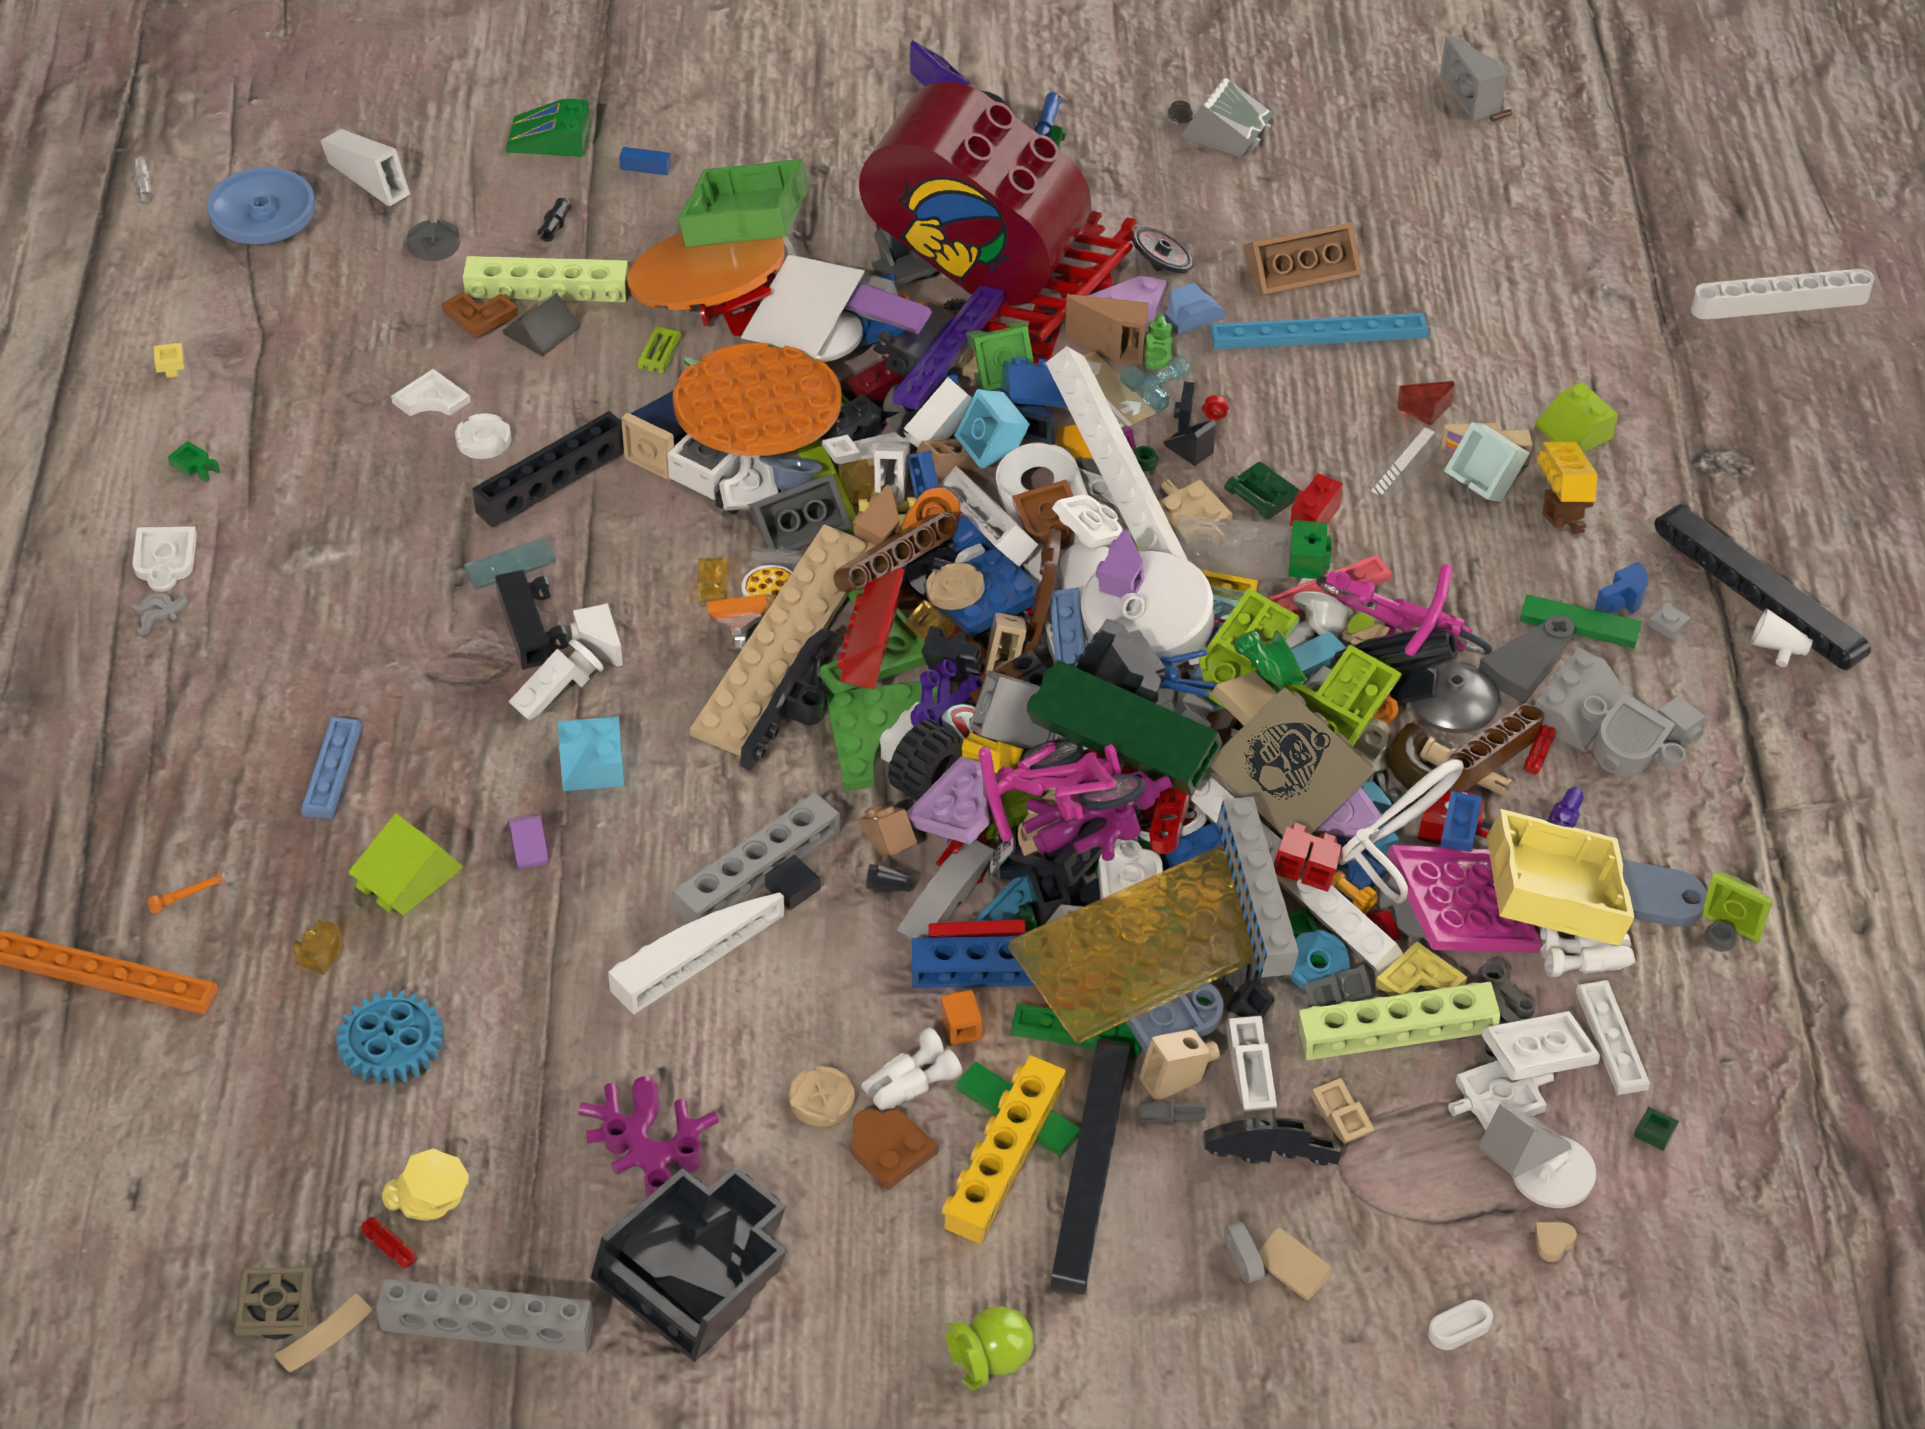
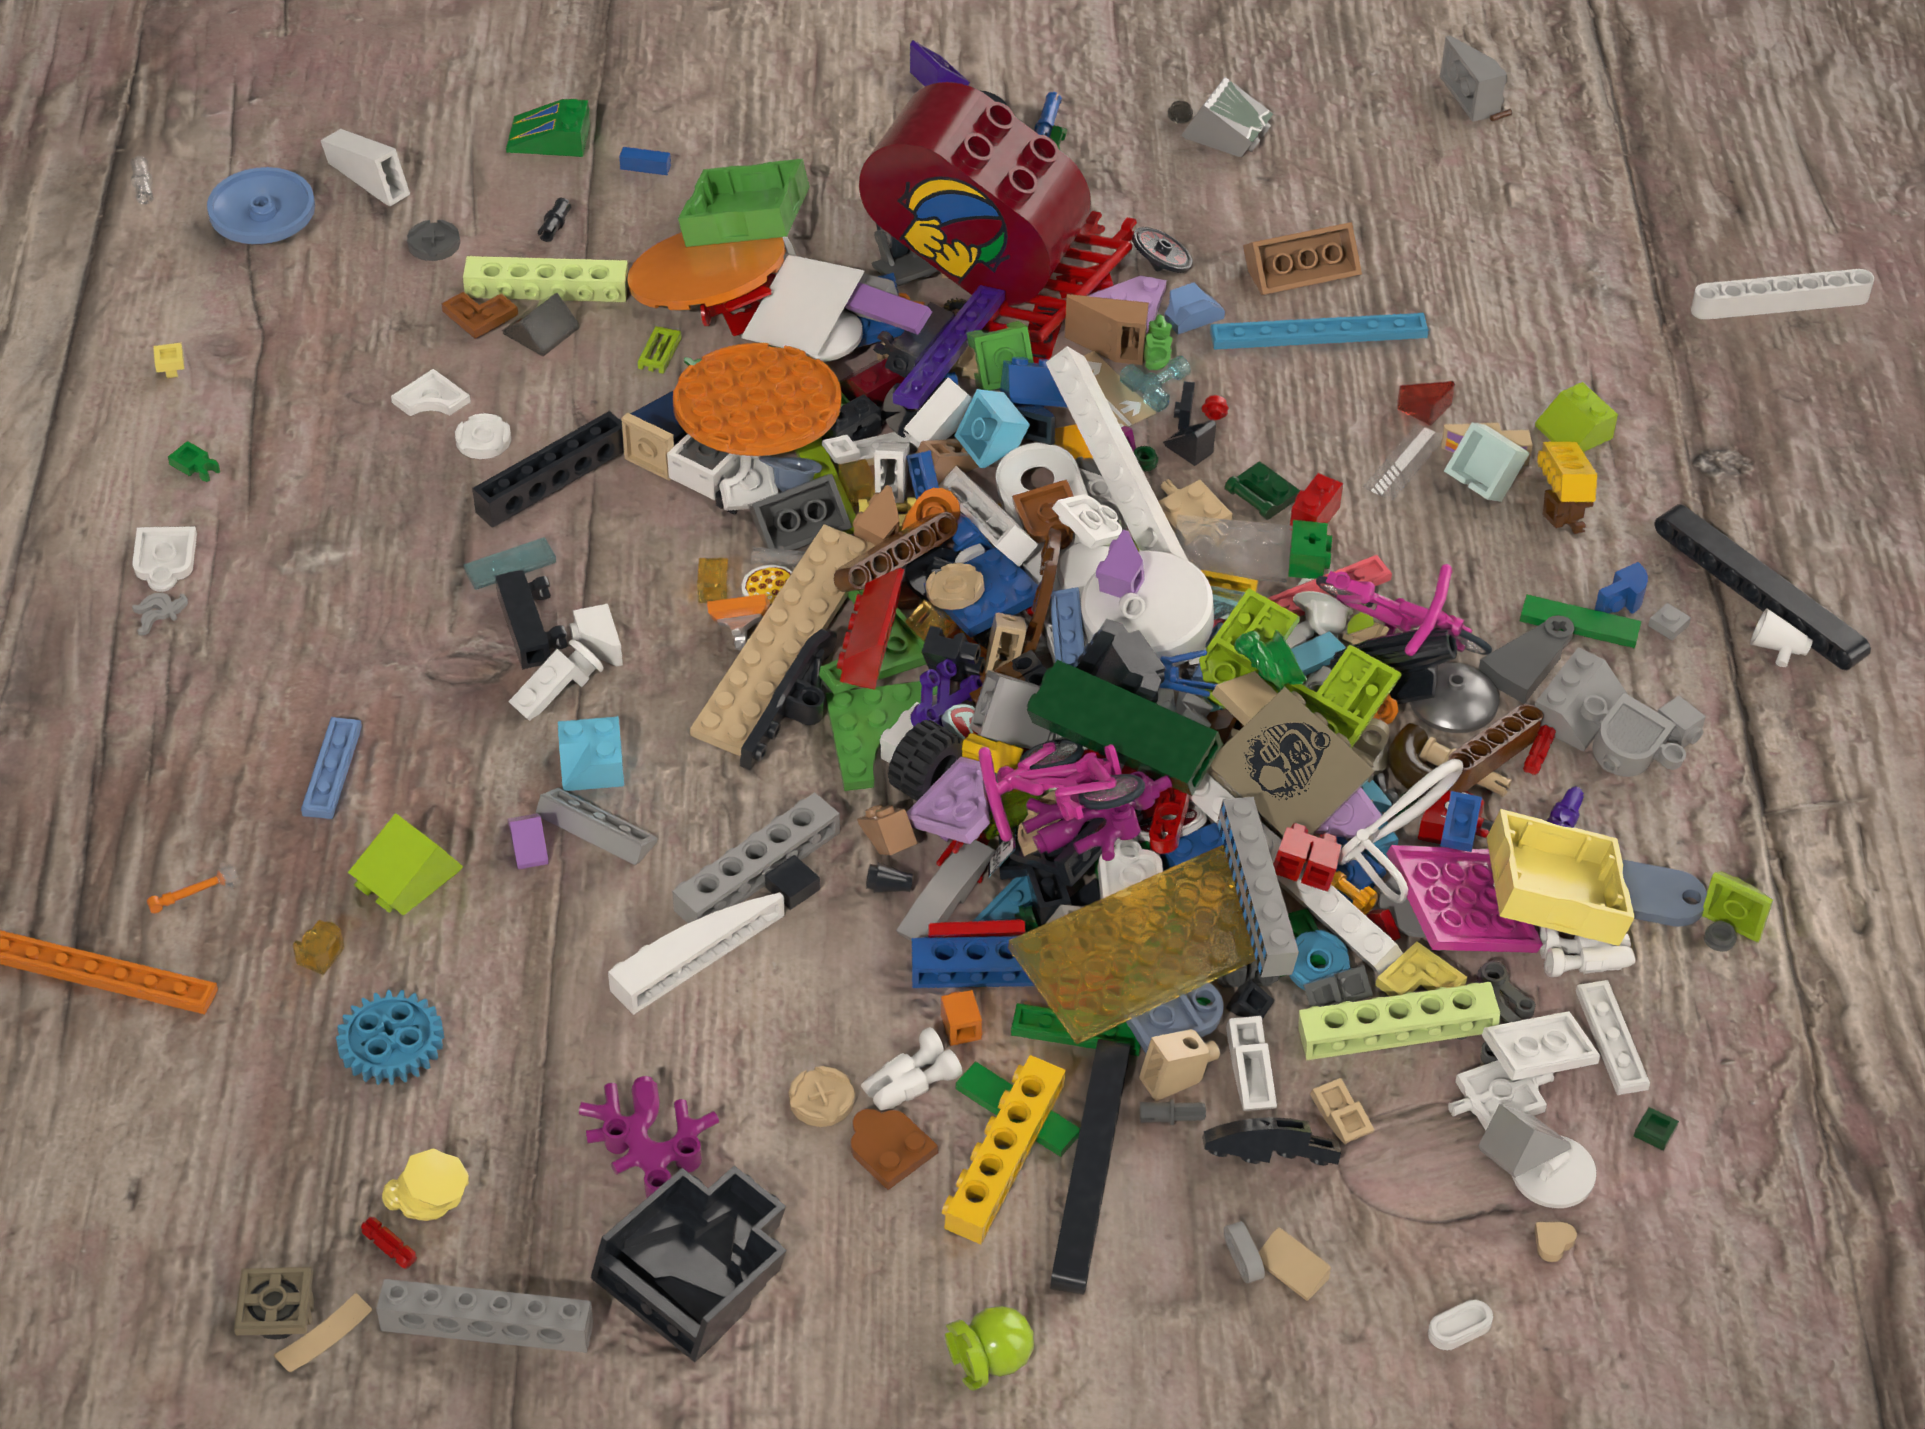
(595, 825): none -> light grey slope

